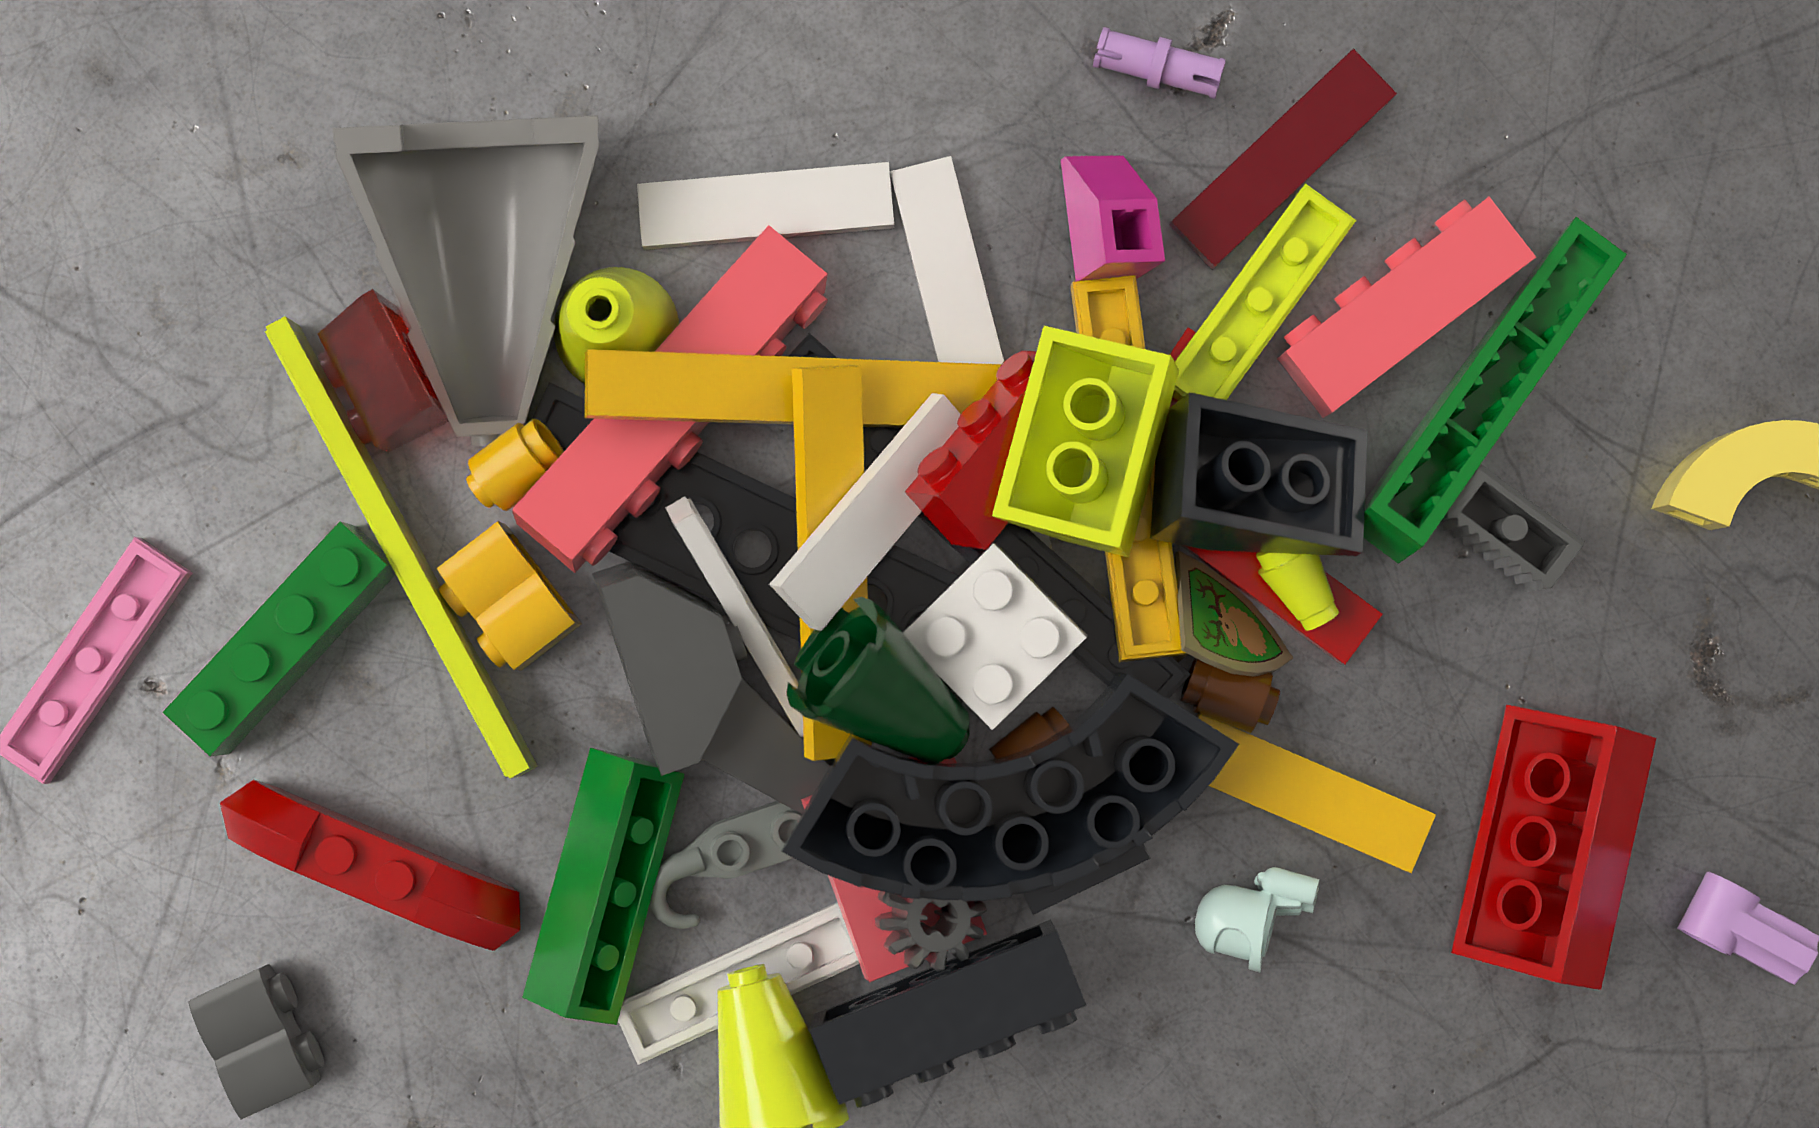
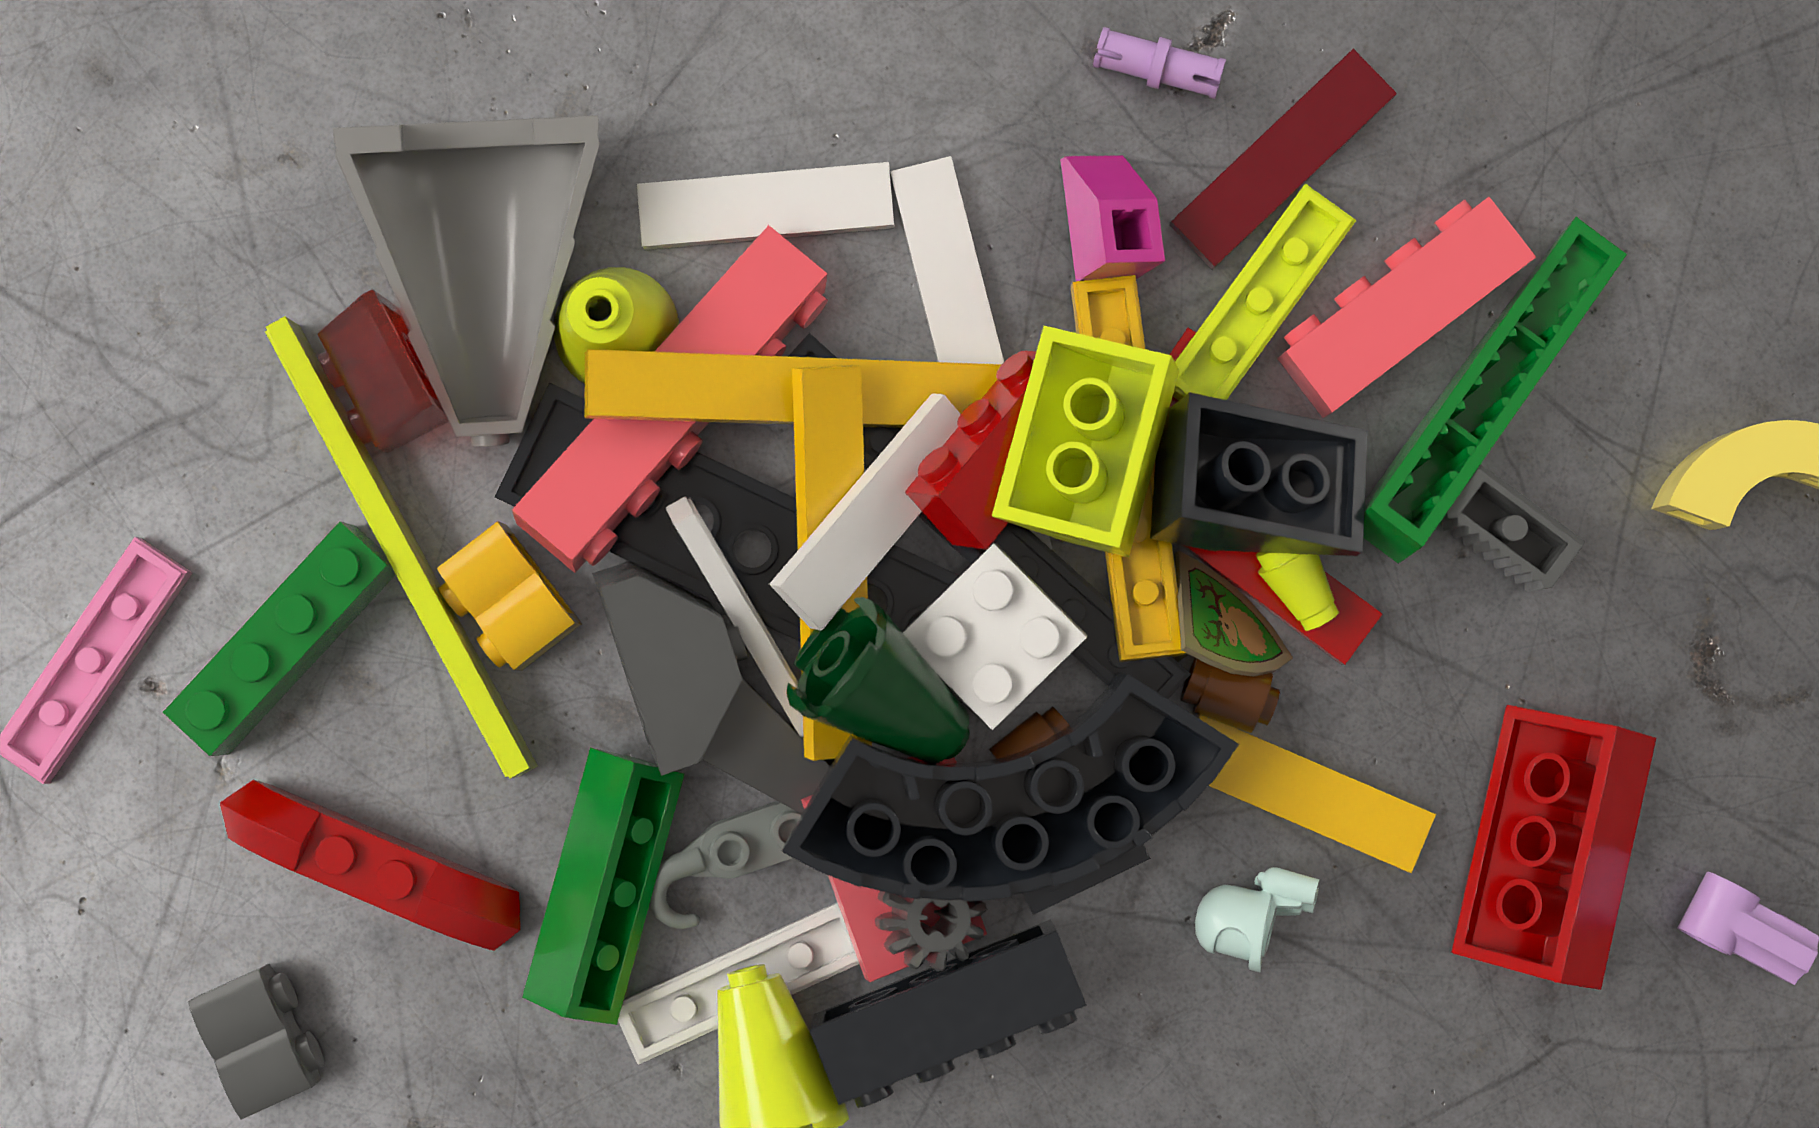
(512, 464): yellow brick -> none

